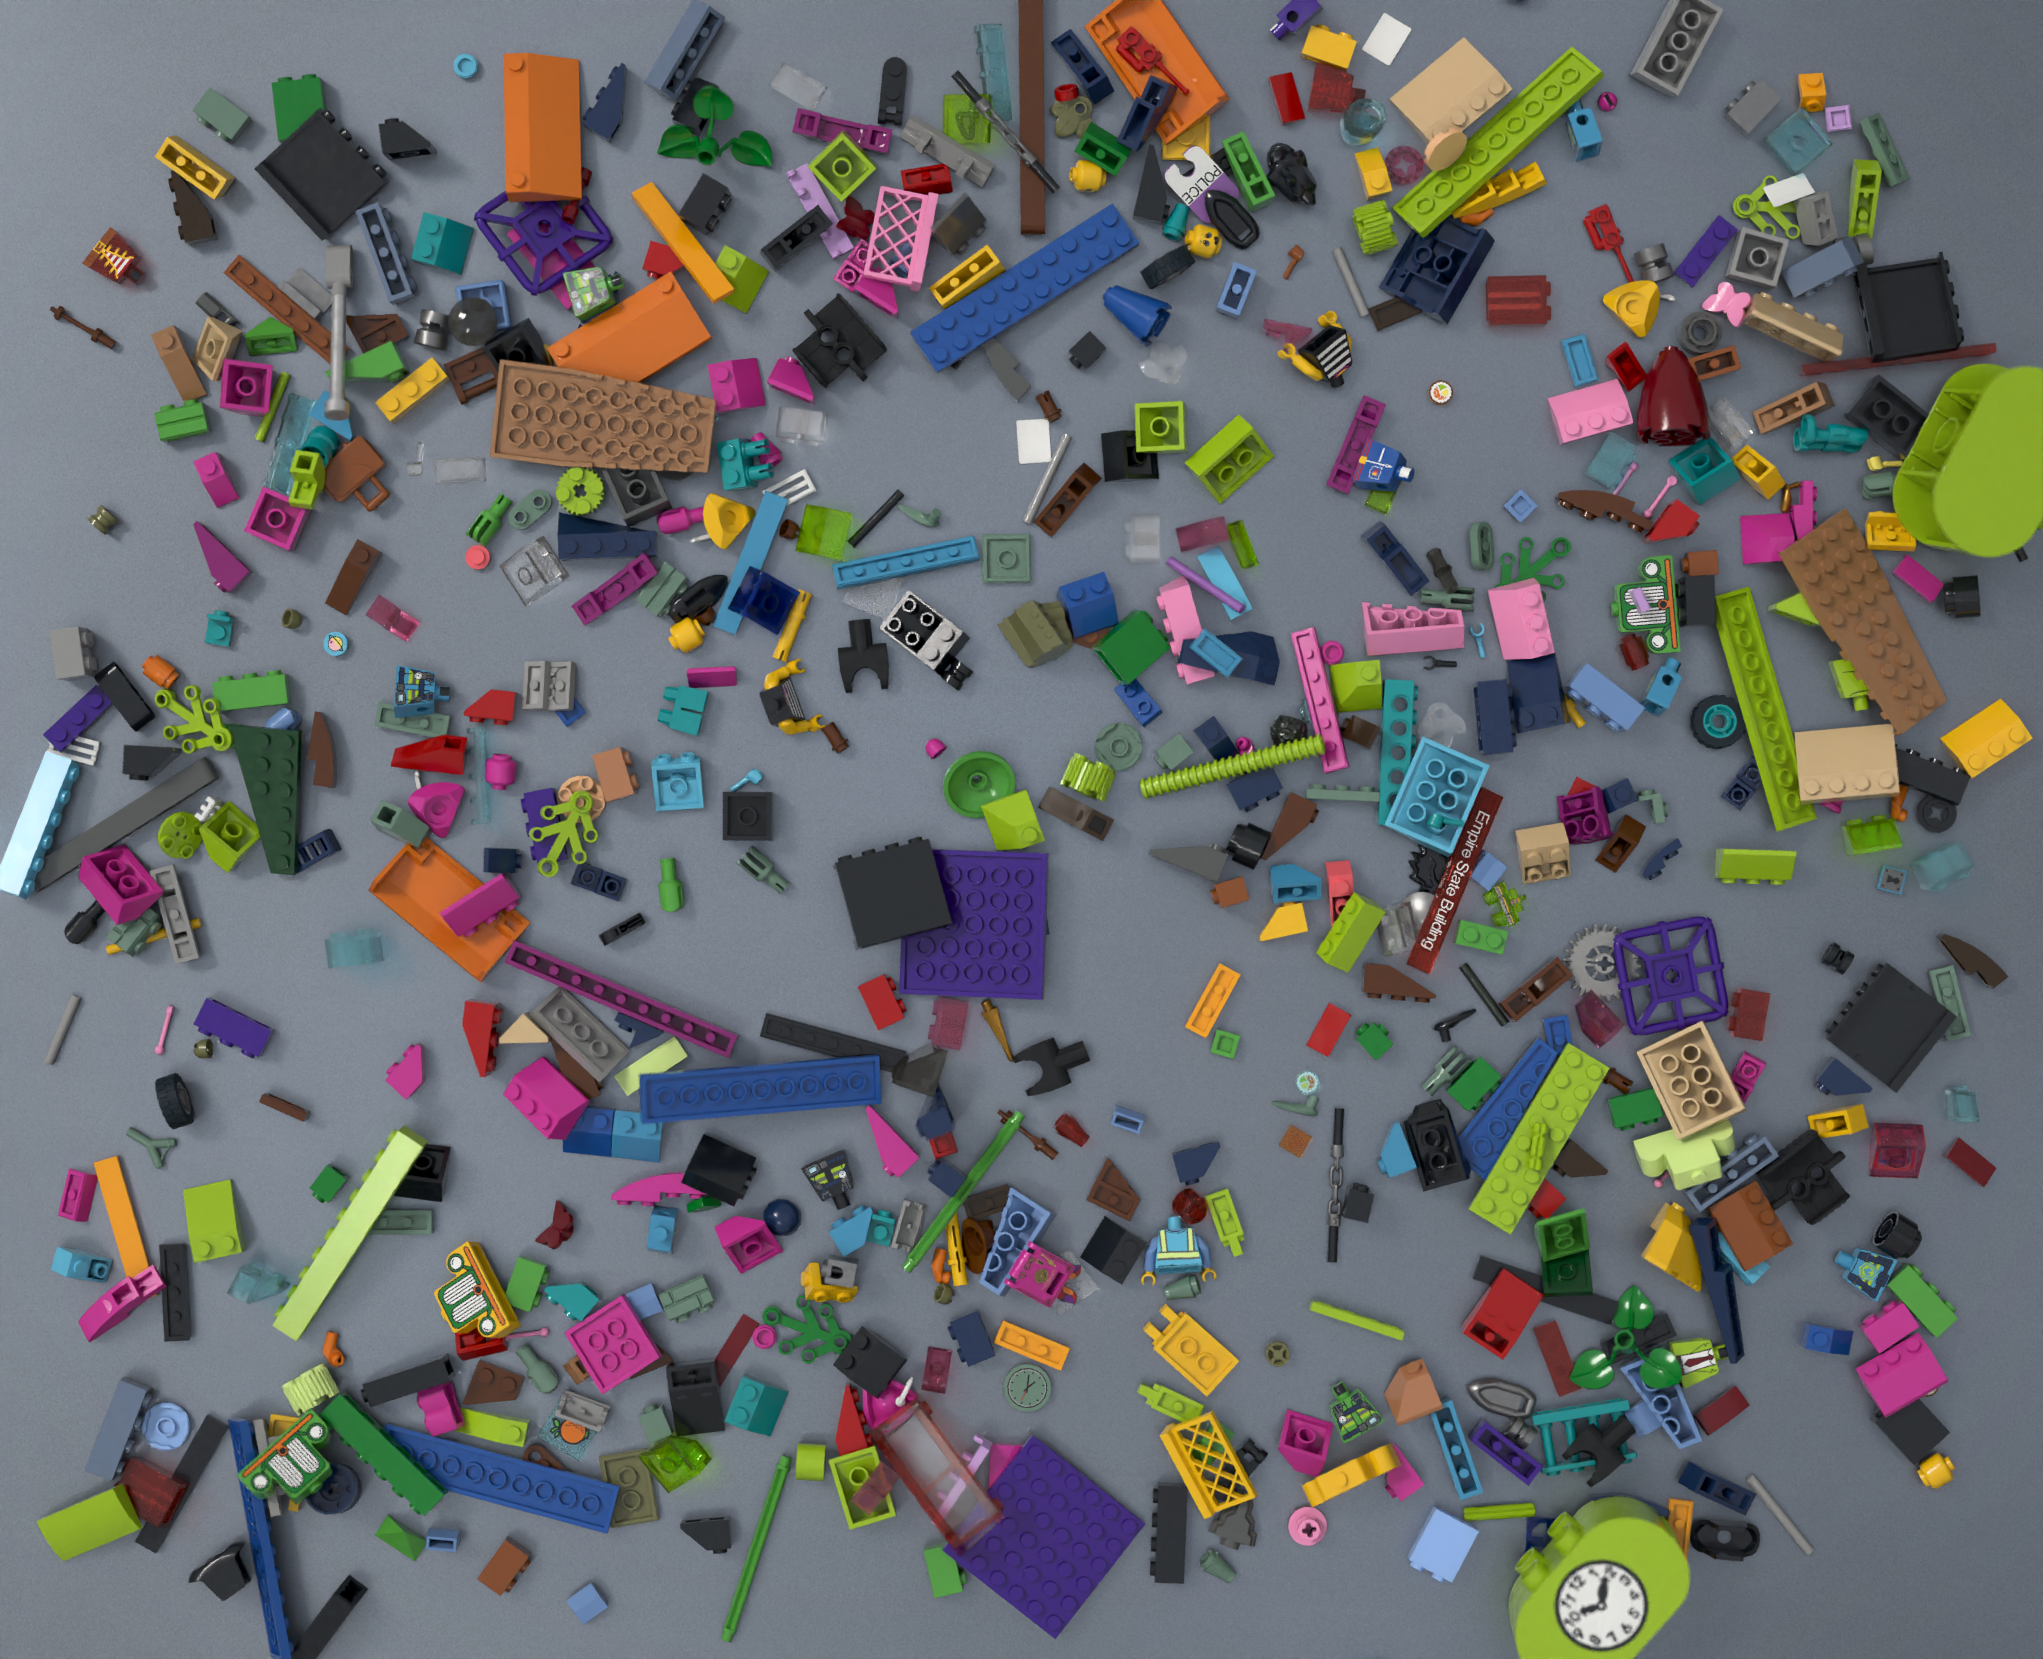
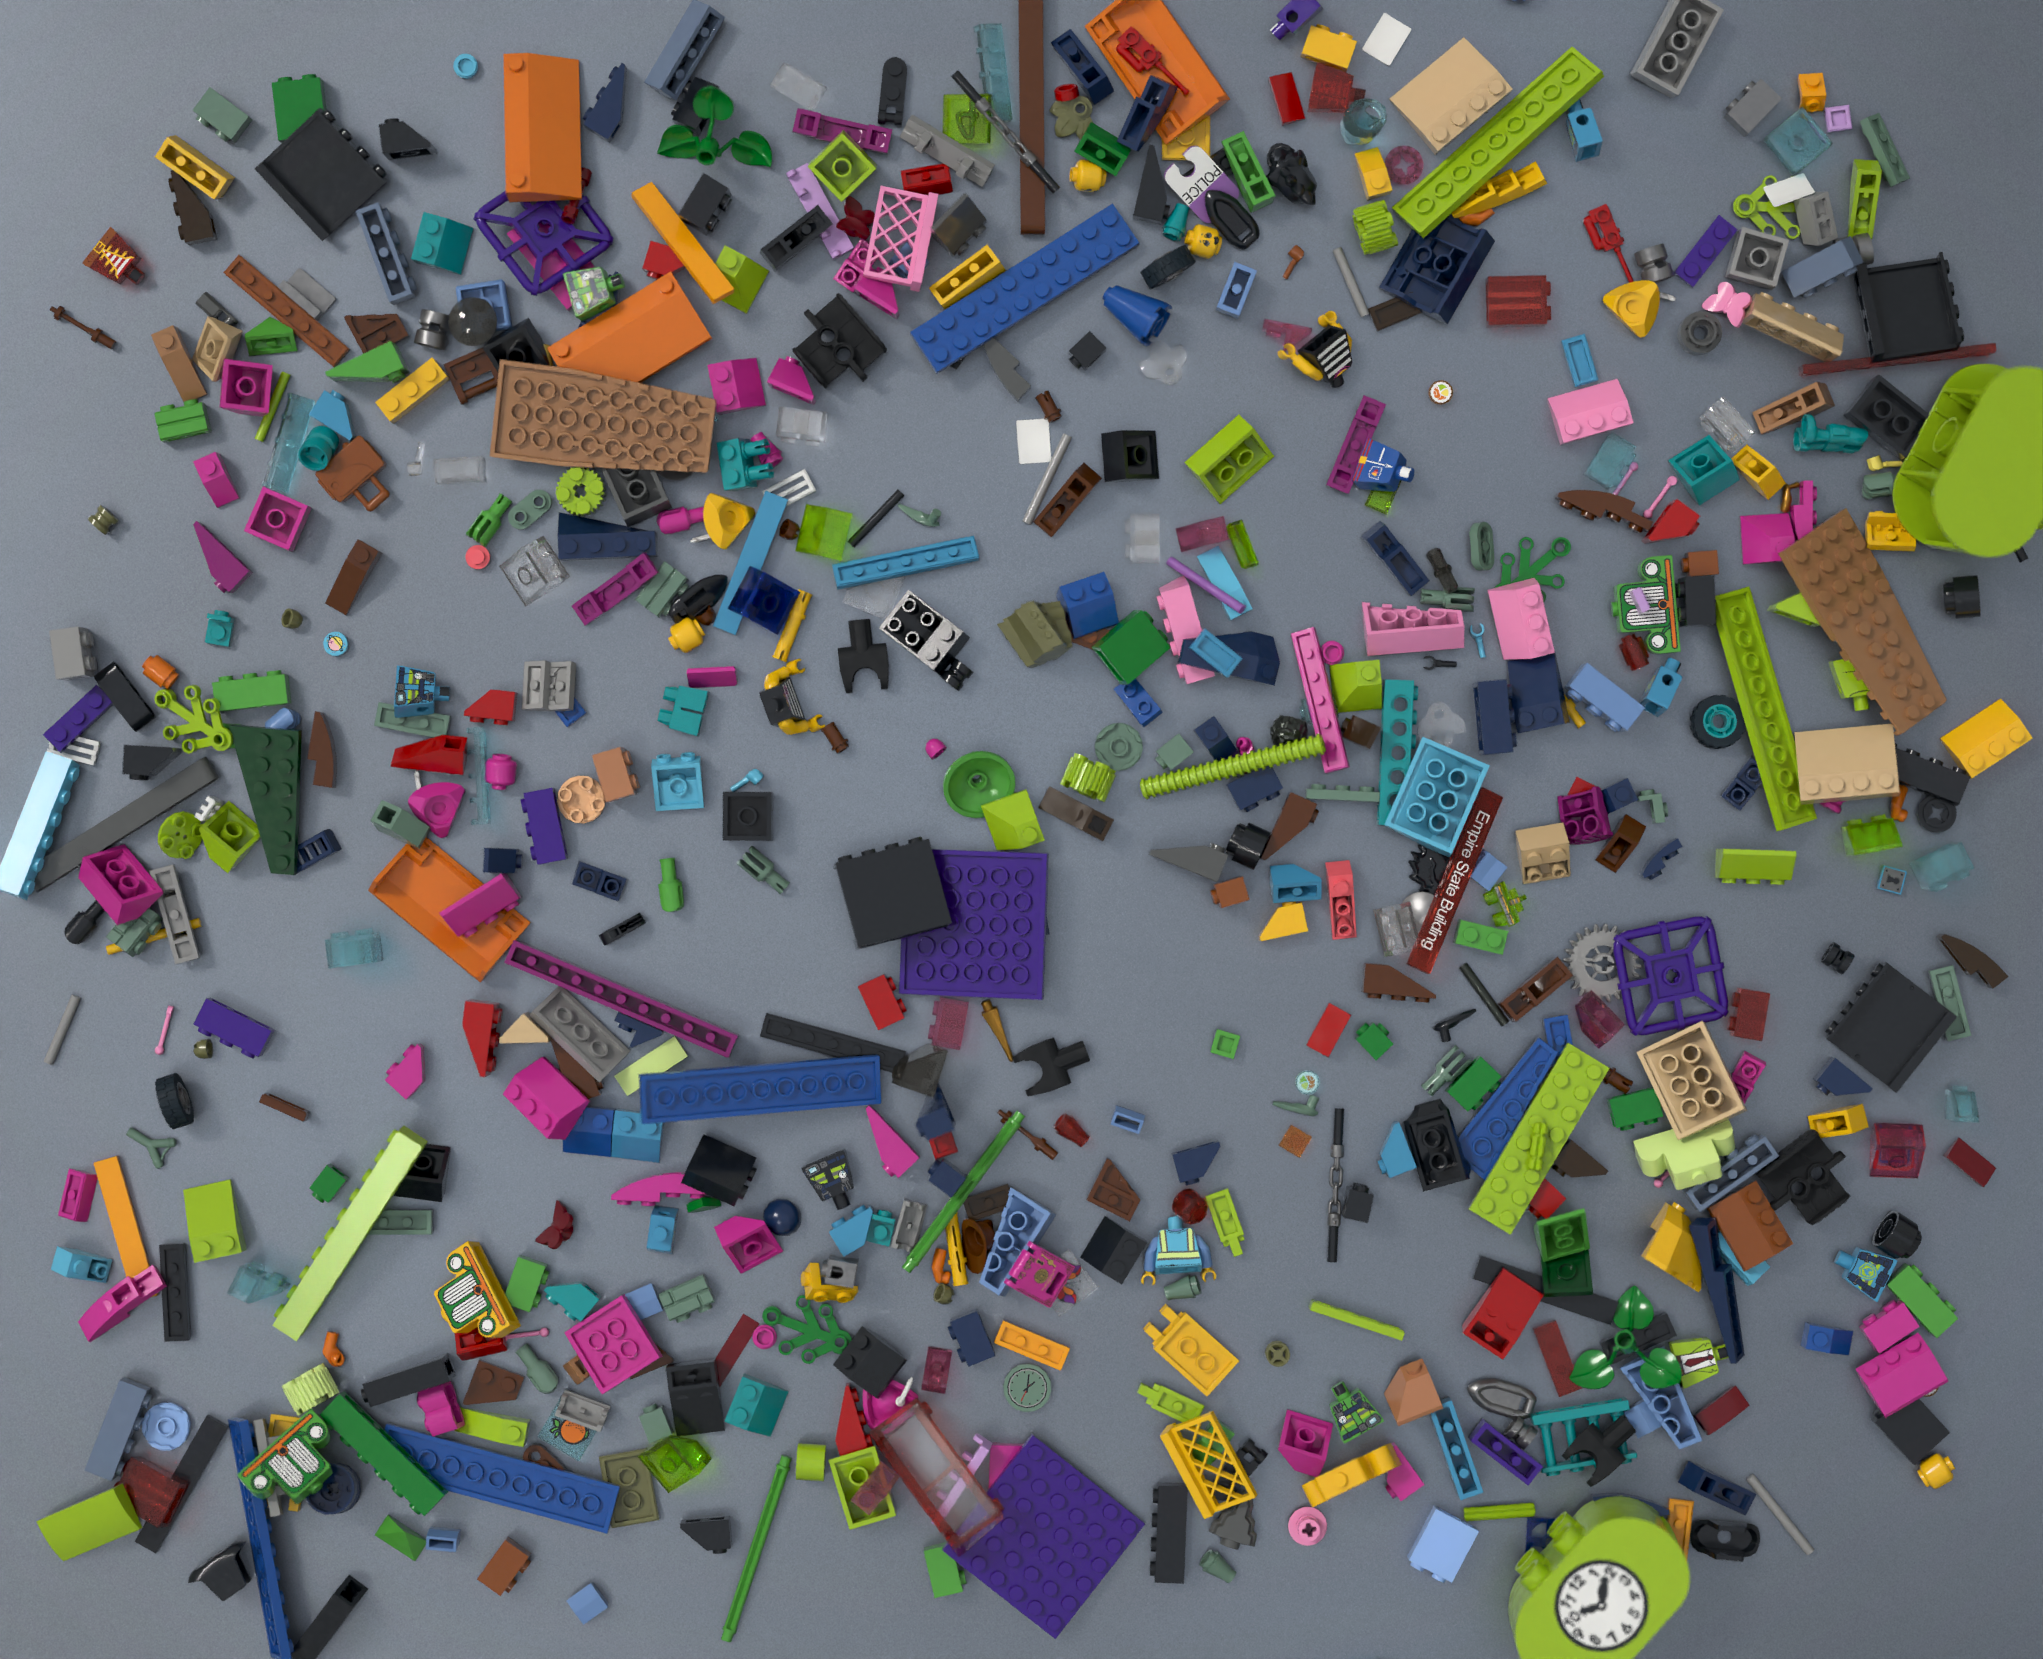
(309, 478): lime brick -> none
(338, 278): flat silver piece -> none
(392, 618): clear pink slope -> none
(566, 830): lime plant -> none
(1006, 558): sand green tile -> none
(1161, 427): lime slope -> none
(1212, 1000): light orange plate -> none
(1351, 932): lime brick -> none
(1436, 820): teal hand -> none
(1445, 149): light nougat tile -> none
(1520, 506): medium blue plate -> none
(1603, 104): dark pink hinge -> none
(1626, 366): red slope -> none
(1672, 403): dark red cylinder -> none
(1716, 363): dark orange brick -> none
(1918, 579): dark pink slope -> none

